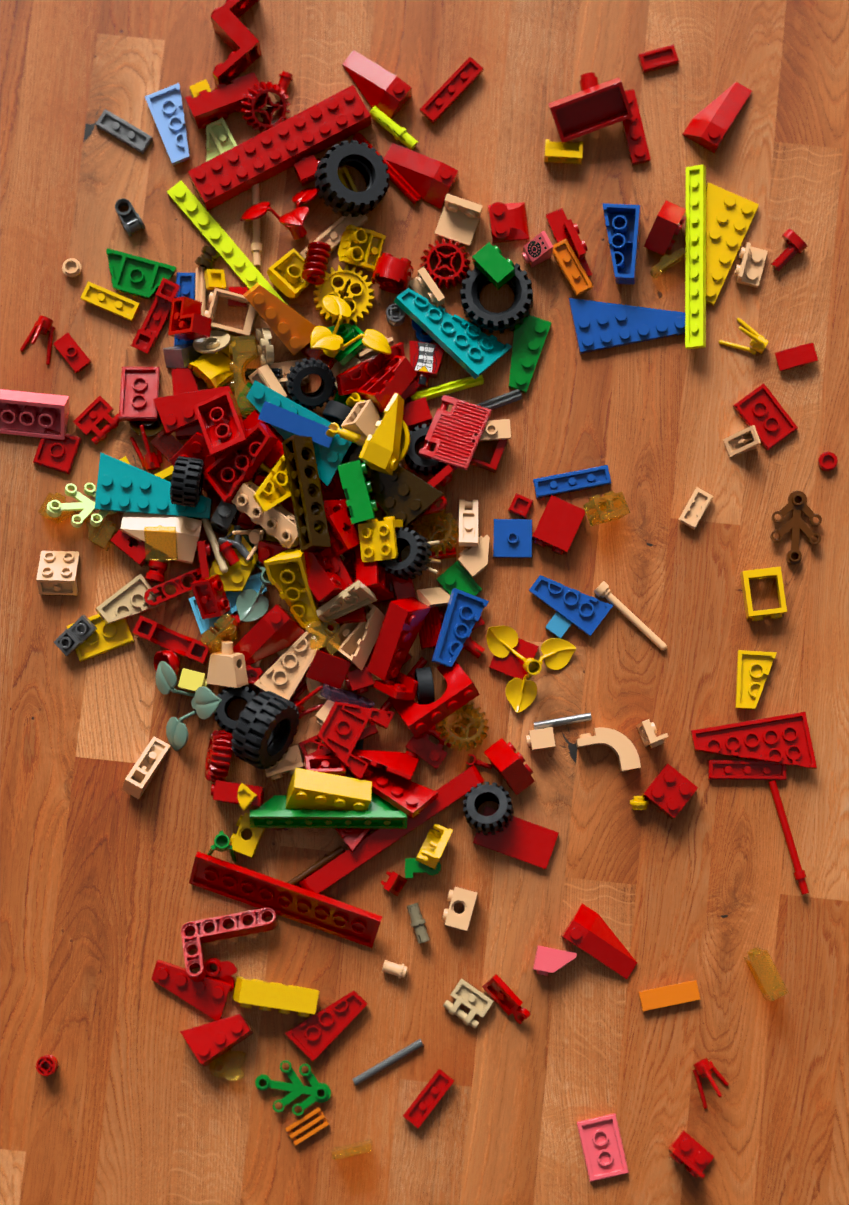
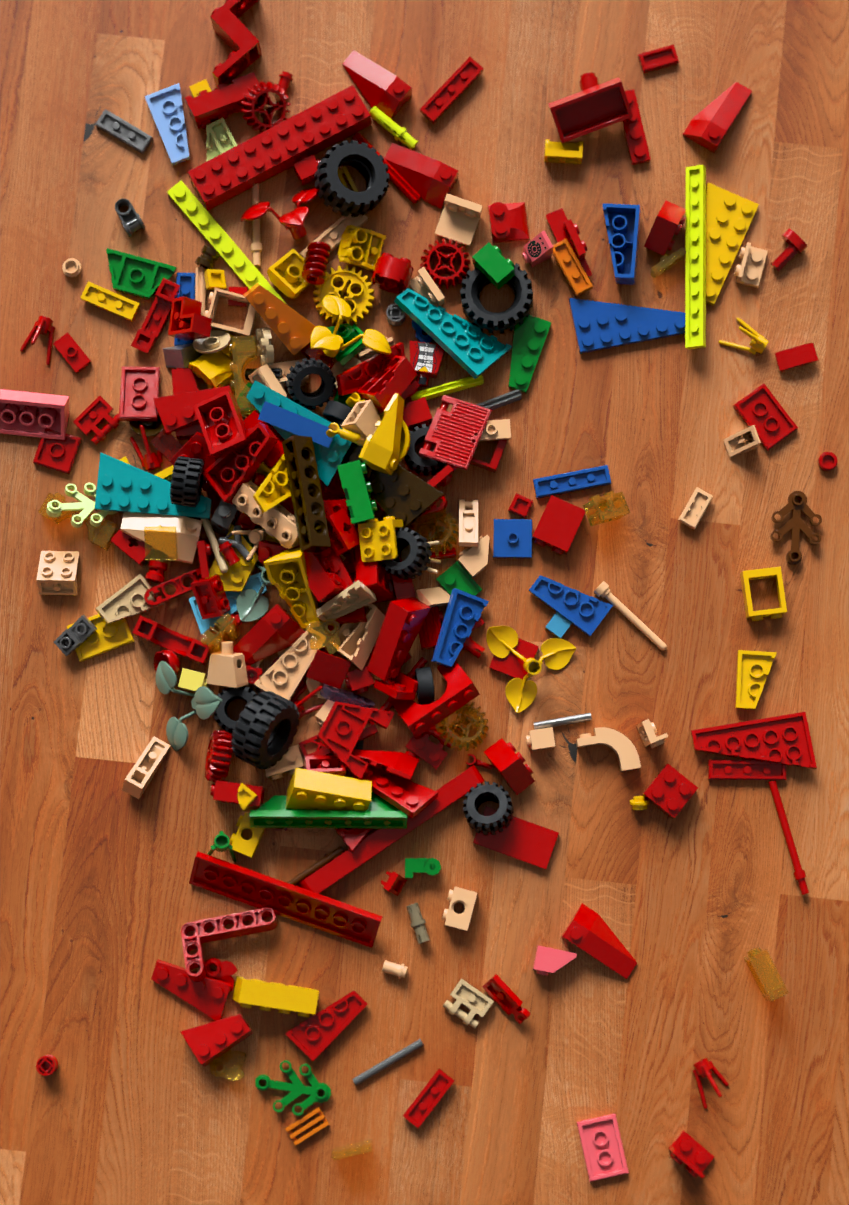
(434, 846): yellow hinge -> none
(669, 995): orange tile -> none

